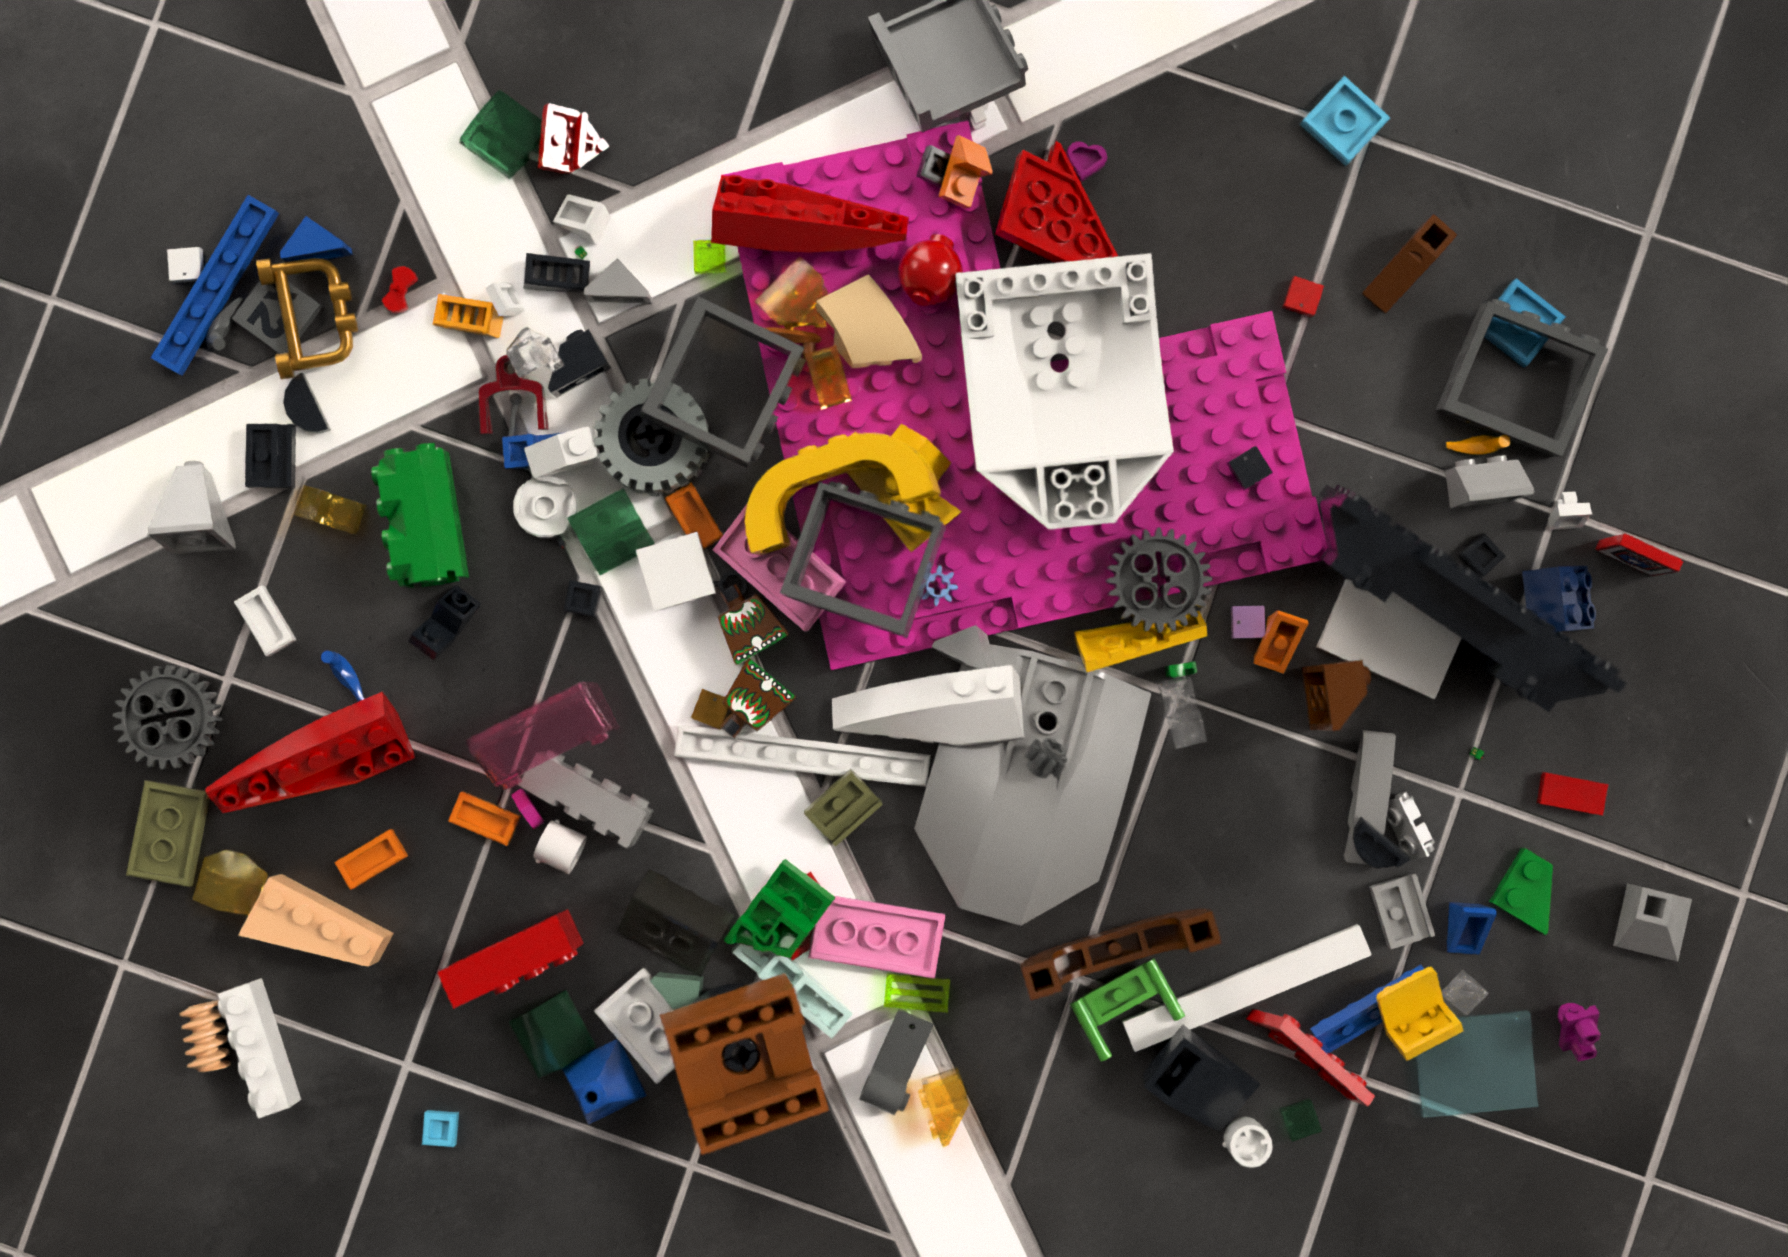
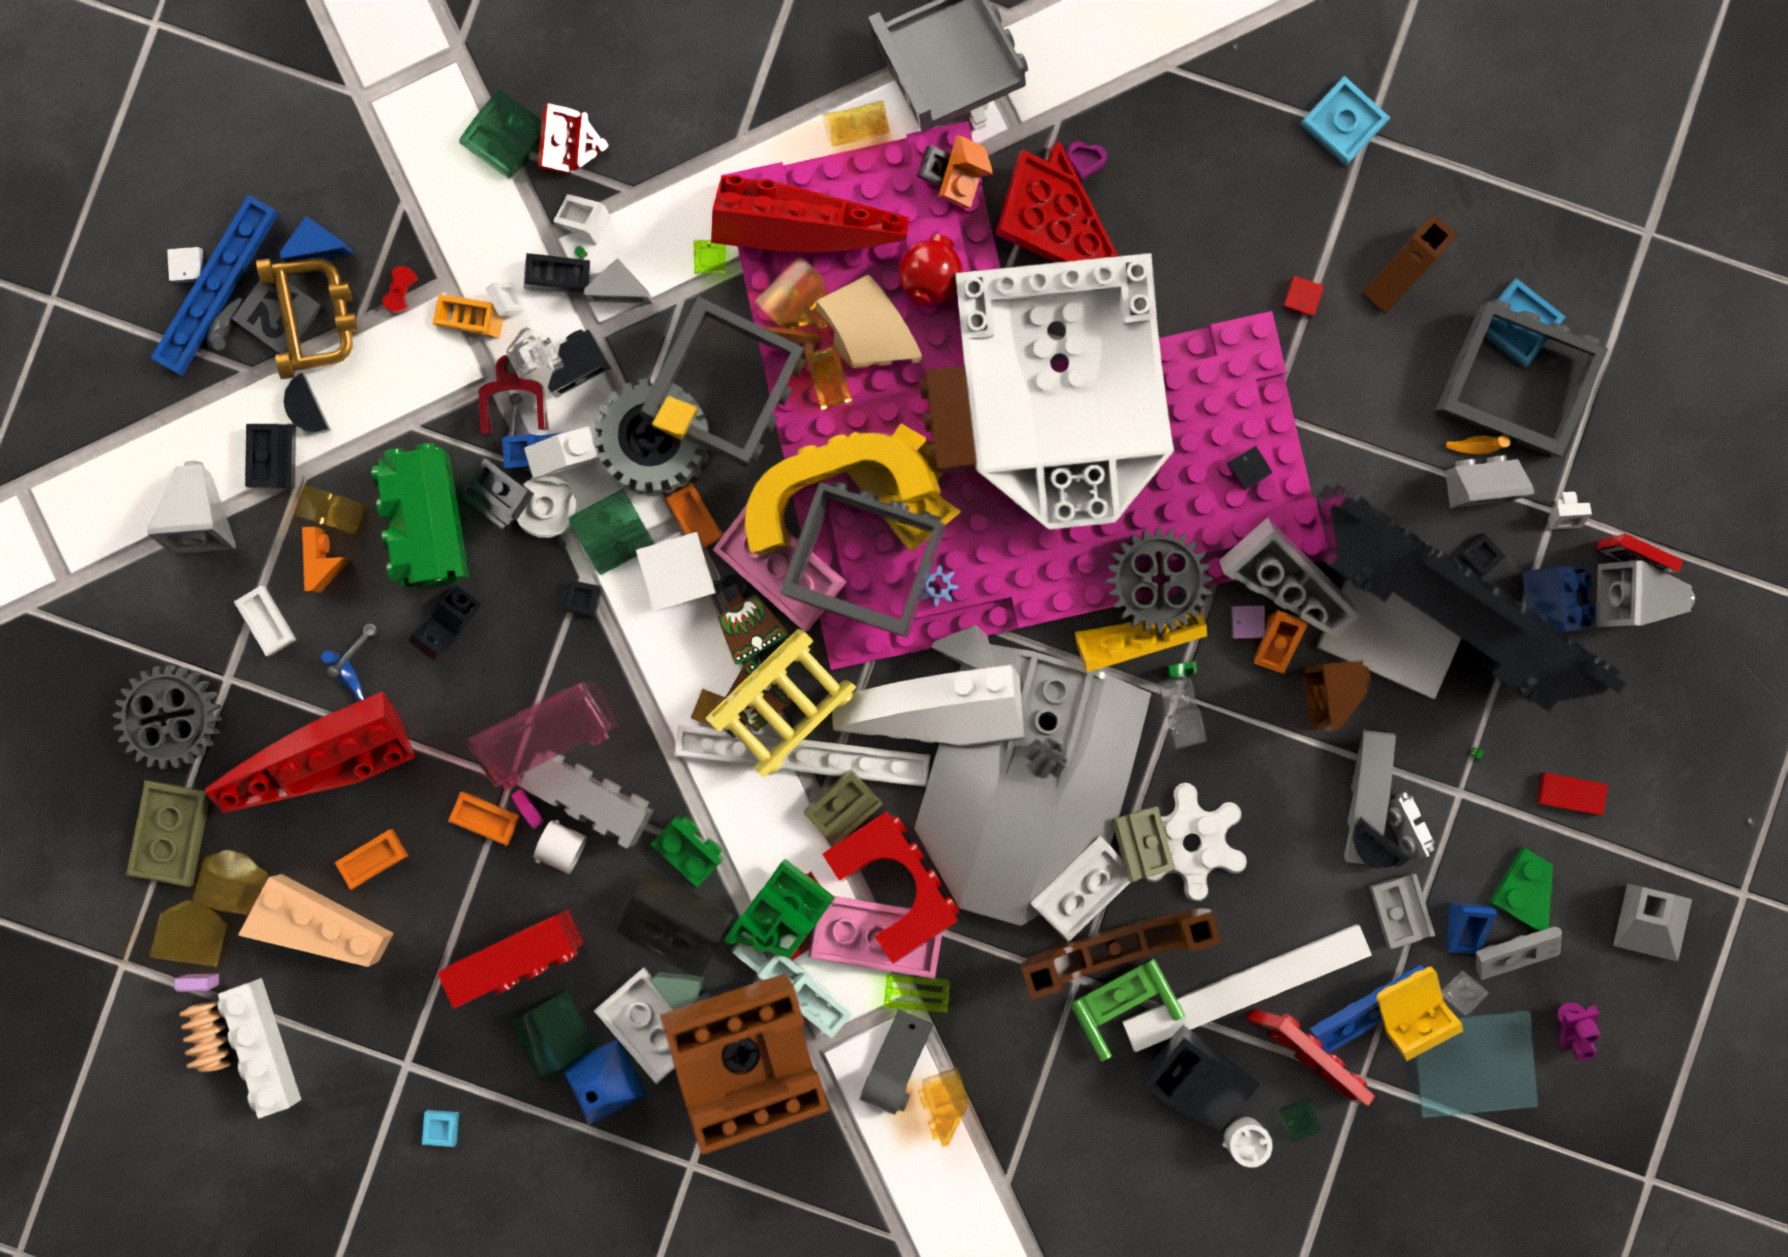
(189, 934): none -> clear yellow slope
(196, 982): none -> lavender tile
(317, 568): none -> orange slope
(369, 631): none -> dark grey hinge
(497, 494): none -> black plate
(675, 417): none -> yellow slope
(688, 850): none -> green bracket
(751, 694): none -> light yellow fence
(855, 123): none -> clear yellow slope
(884, 841): none -> red arch
(948, 420): none -> reddish brown slope
(1082, 889): none -> white tile
(1143, 843): none -> olive plate
(1213, 849): none -> white plate
(1282, 572): none -> light grey wedge
(1518, 952): none -> light grey hinge
(1638, 594): none -> light grey slope

